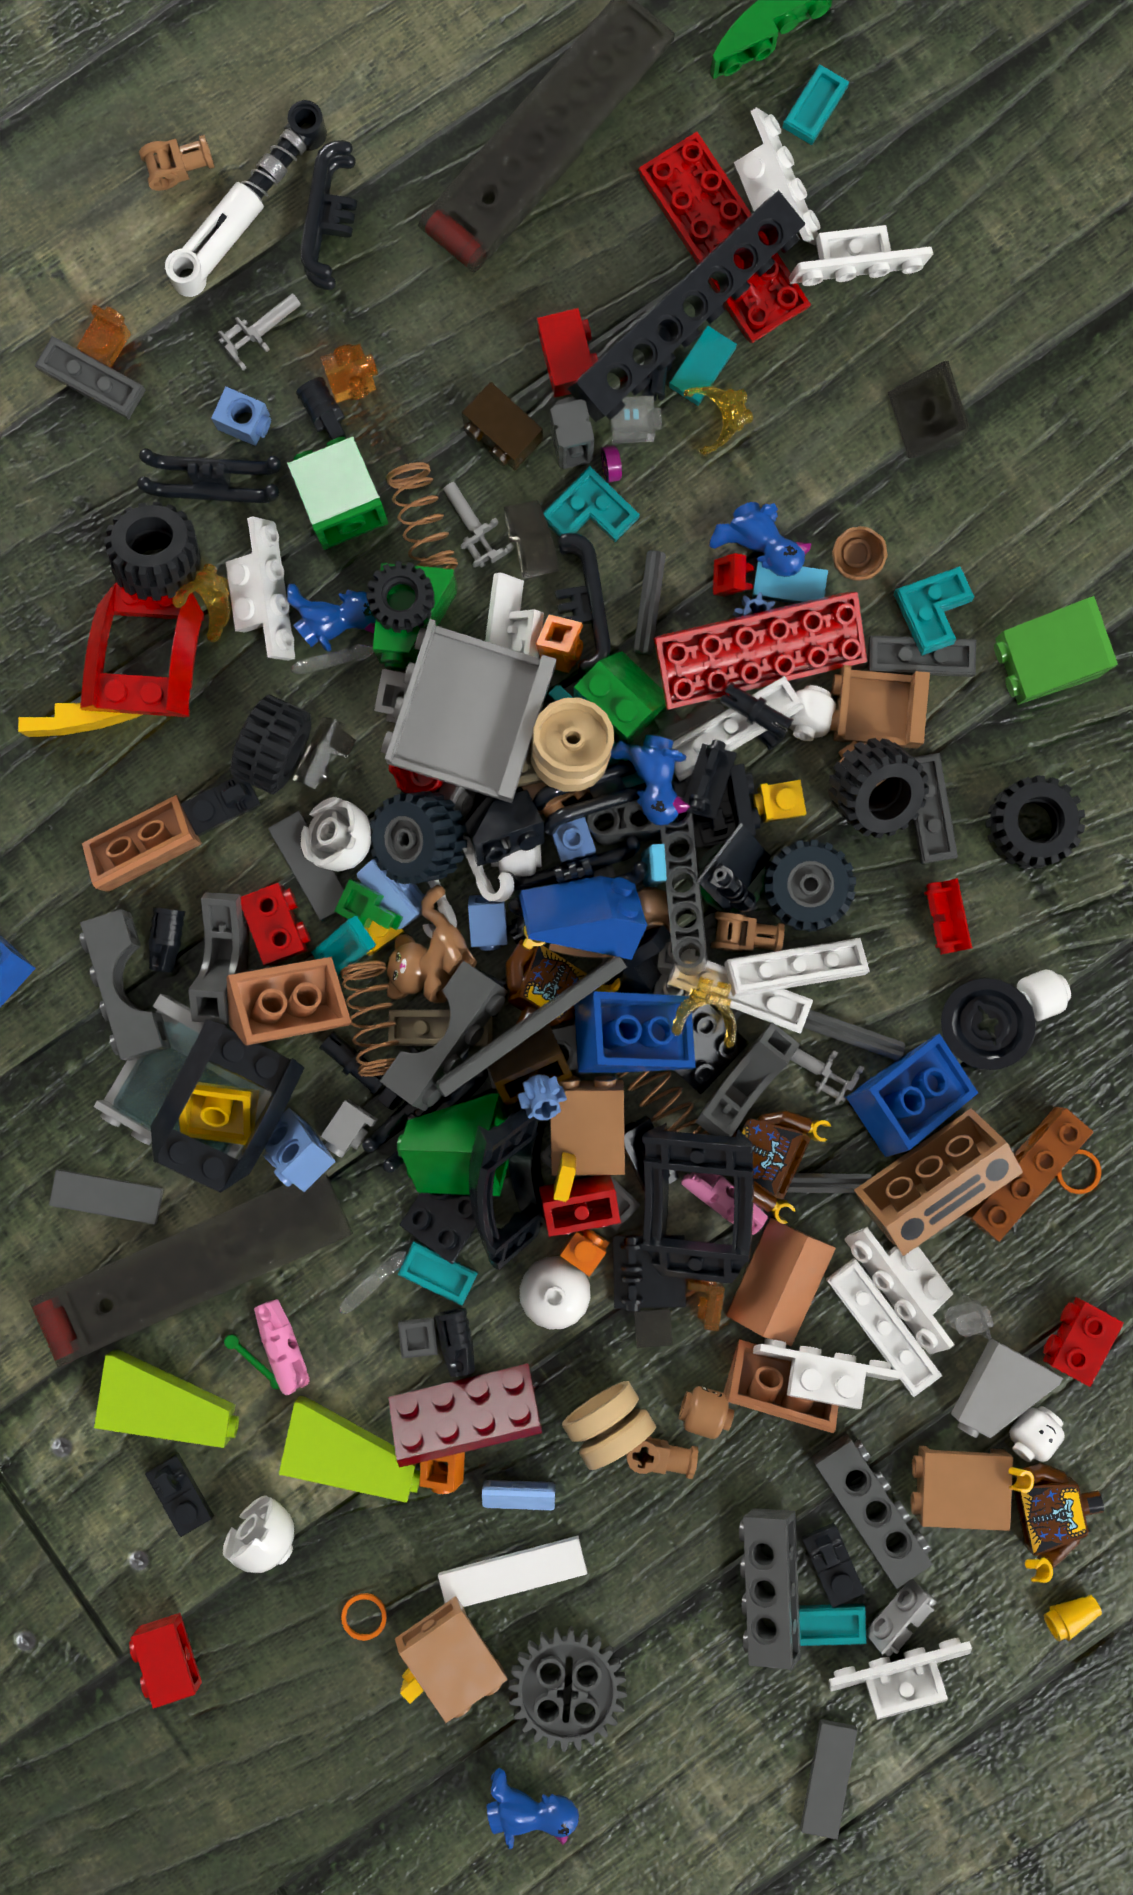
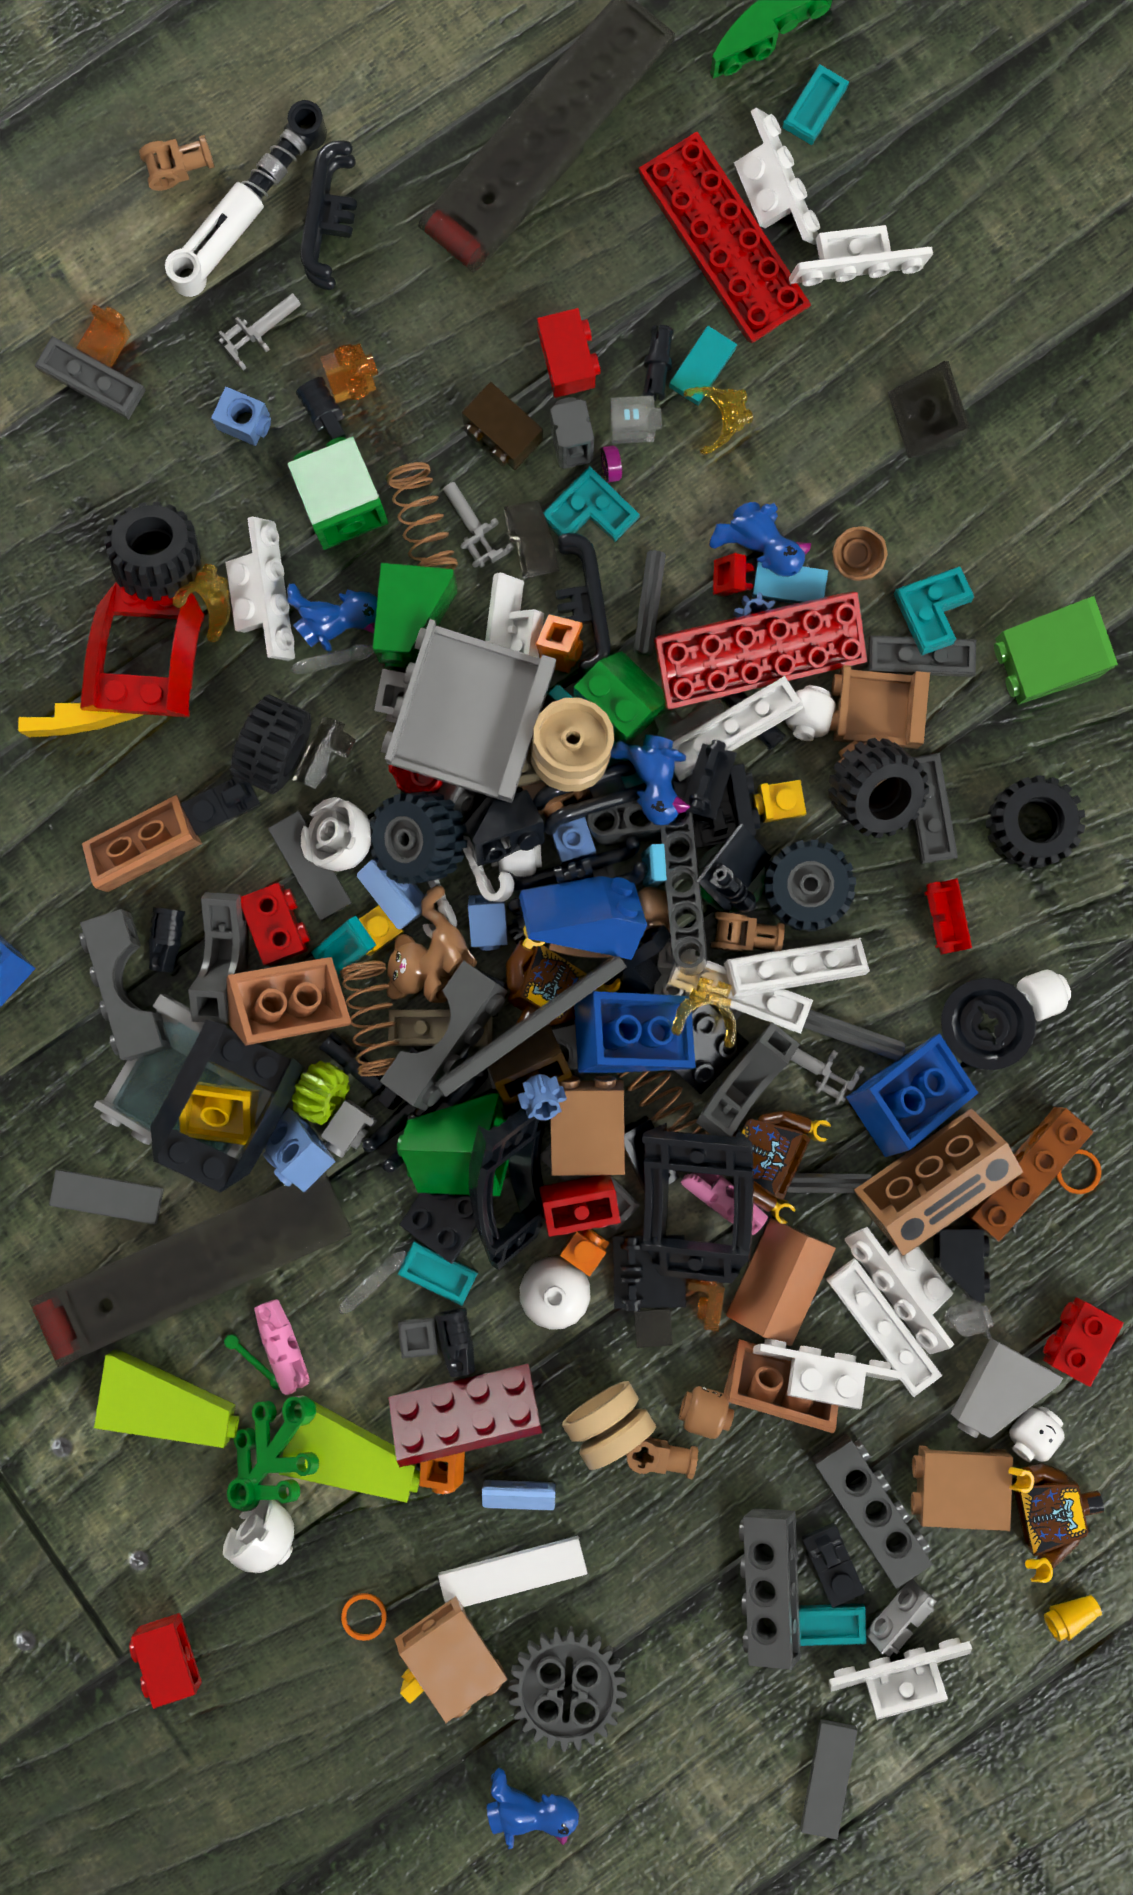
(179, 1495): black hinge -> none
(209, 478): black piece -> none
(246, 1489): none -> green plant
(320, 1092): none -> lime gear
(365, 904): green plate -> none
(394, 576): black tyre -> none
(565, 1177): yellow tile -> none
(756, 711): black pin -> none
(772, 217): black brick -> none
(960, 1255): none -> black slope

